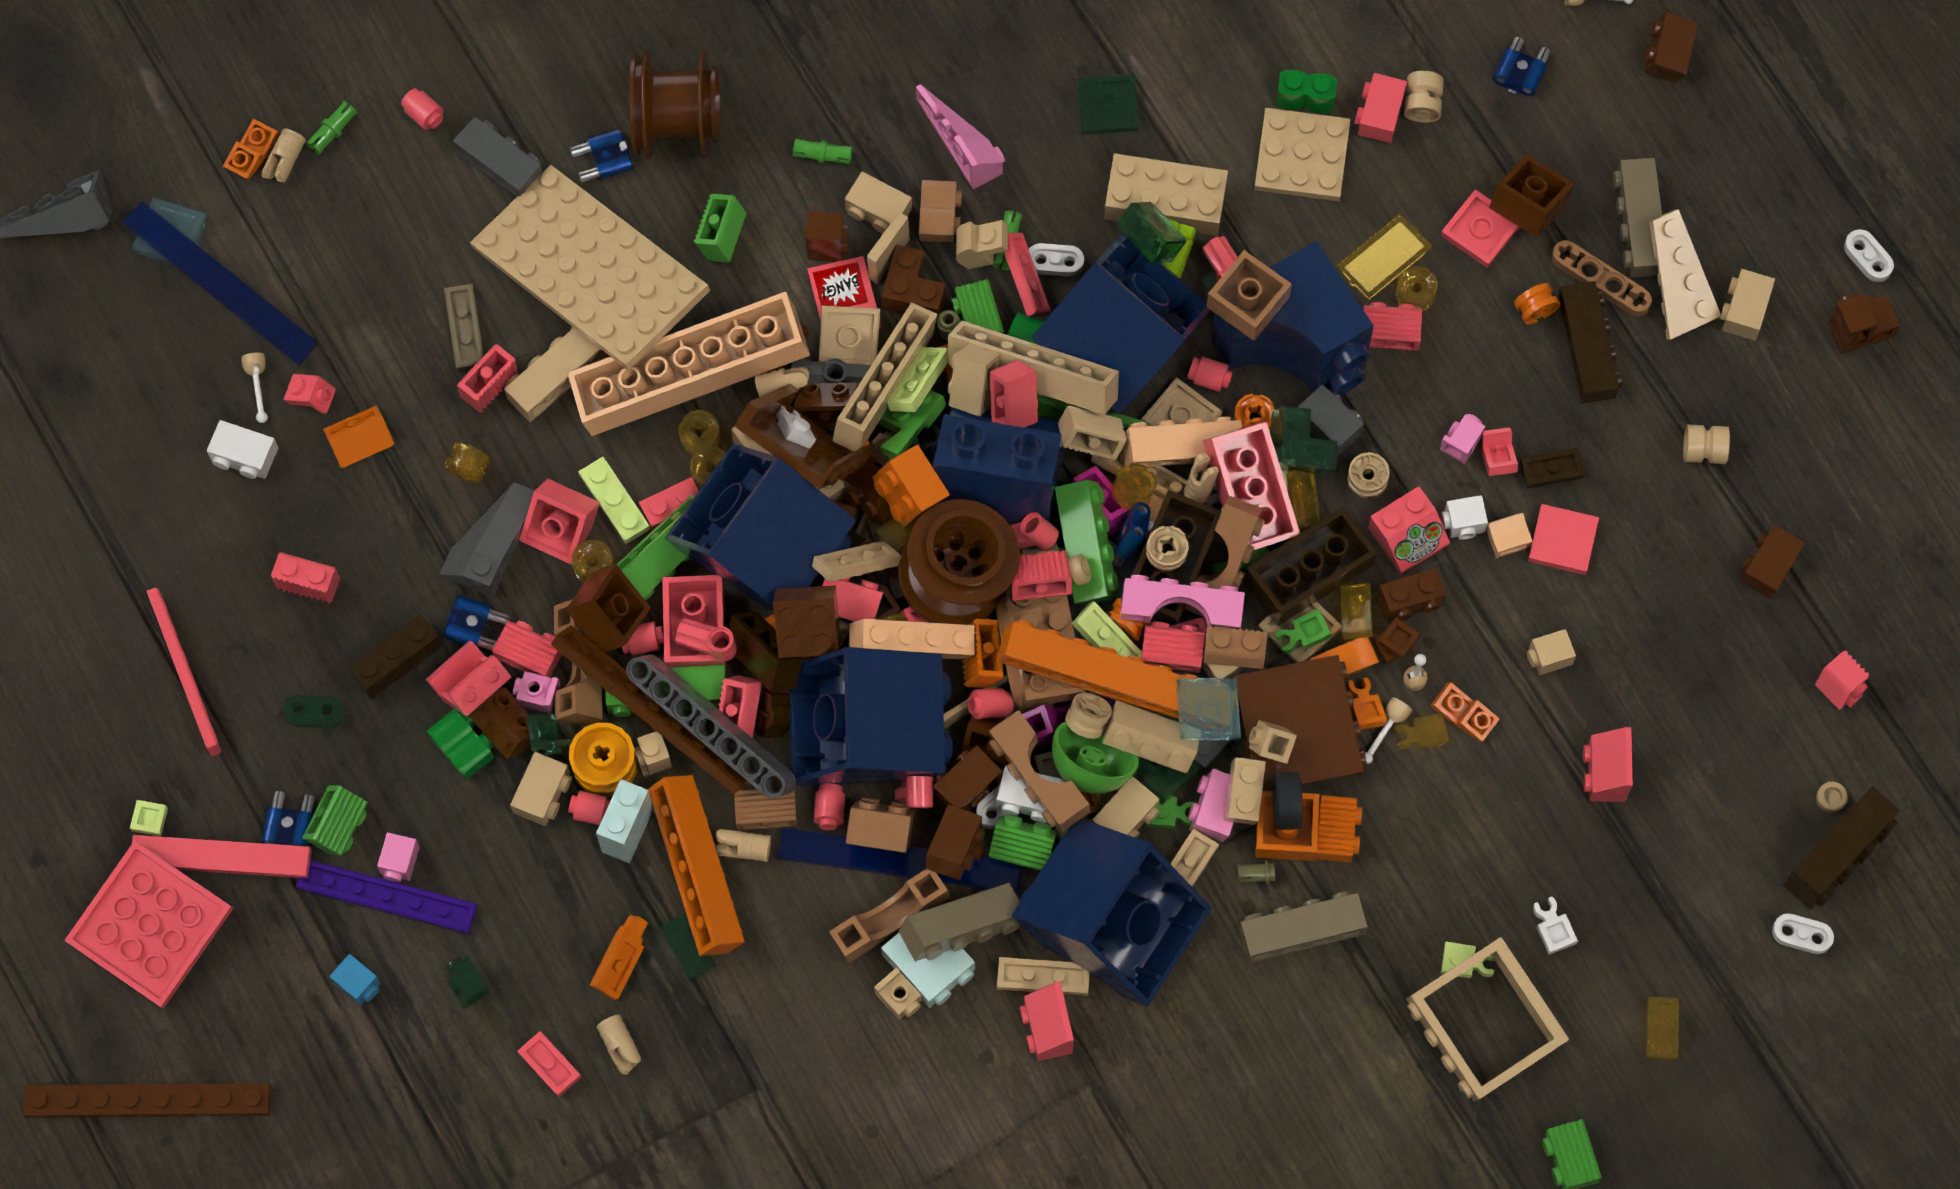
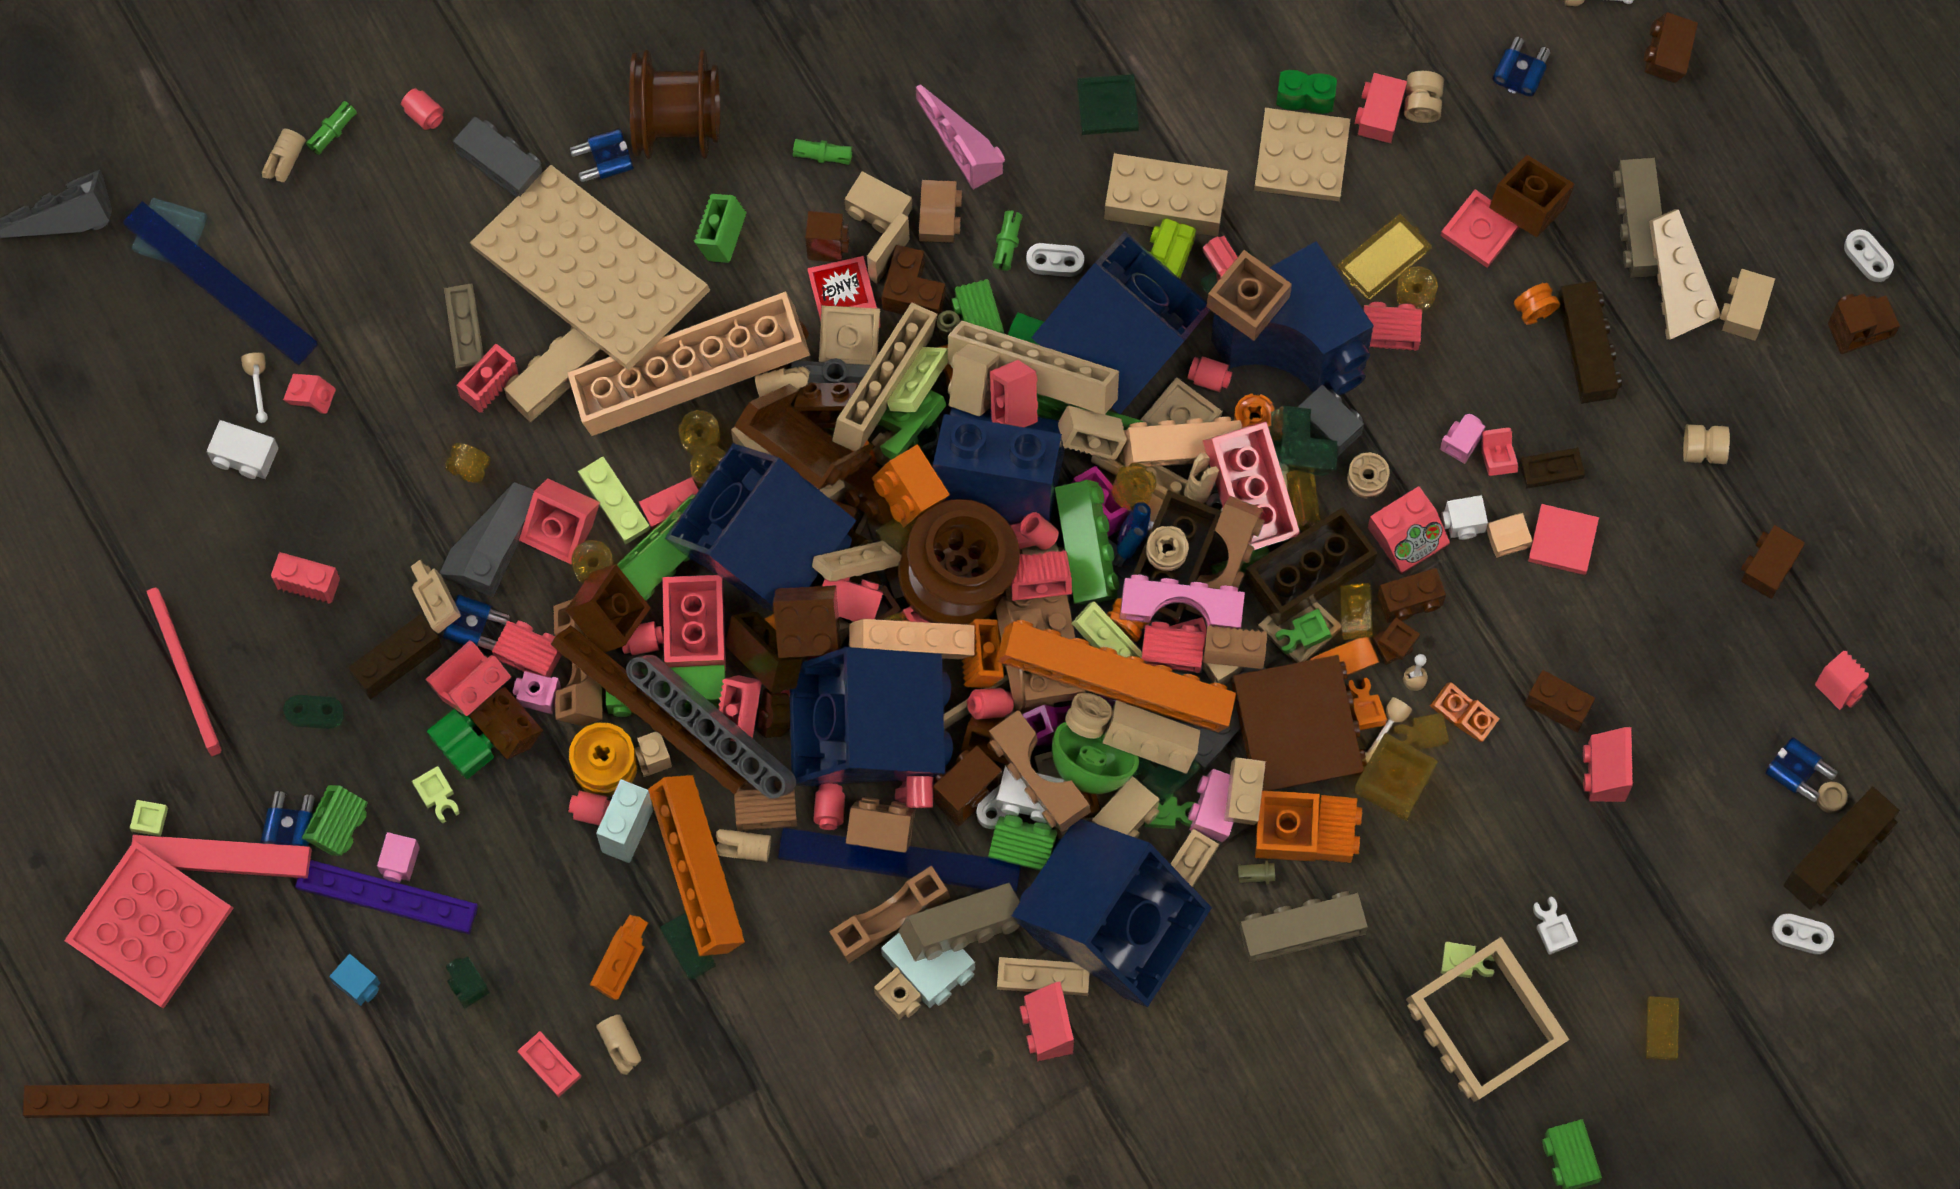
(252, 150): orange slope -> none
(359, 436): orange panel -> none
(434, 597): none -> tan hinge
(434, 791): none -> yellowish green plate
(541, 789): tan brick -> none
(544, 734): clear green bracket -> none
(704, 637): coral piece -> none
(795, 428): white plate -> none
(956, 843): reddish brown brick -> none
(980, 242): tan brick -> none
(1026, 276): coral tile -> none
(1080, 569): tan tile -> none
(1151, 232): clear green brick -> none
(1208, 709): clear light blue tile -> none
(1272, 741): tan brick -> none
(1287, 800): black tyre -> none
(1396, 776): none -> clear yellow brick
(1551, 652): tan brick -> none
(1560, 701): none -> reddish brown brick
(1604, 274): medium nougat beam -> none
(1796, 765): none -> clear blue piece

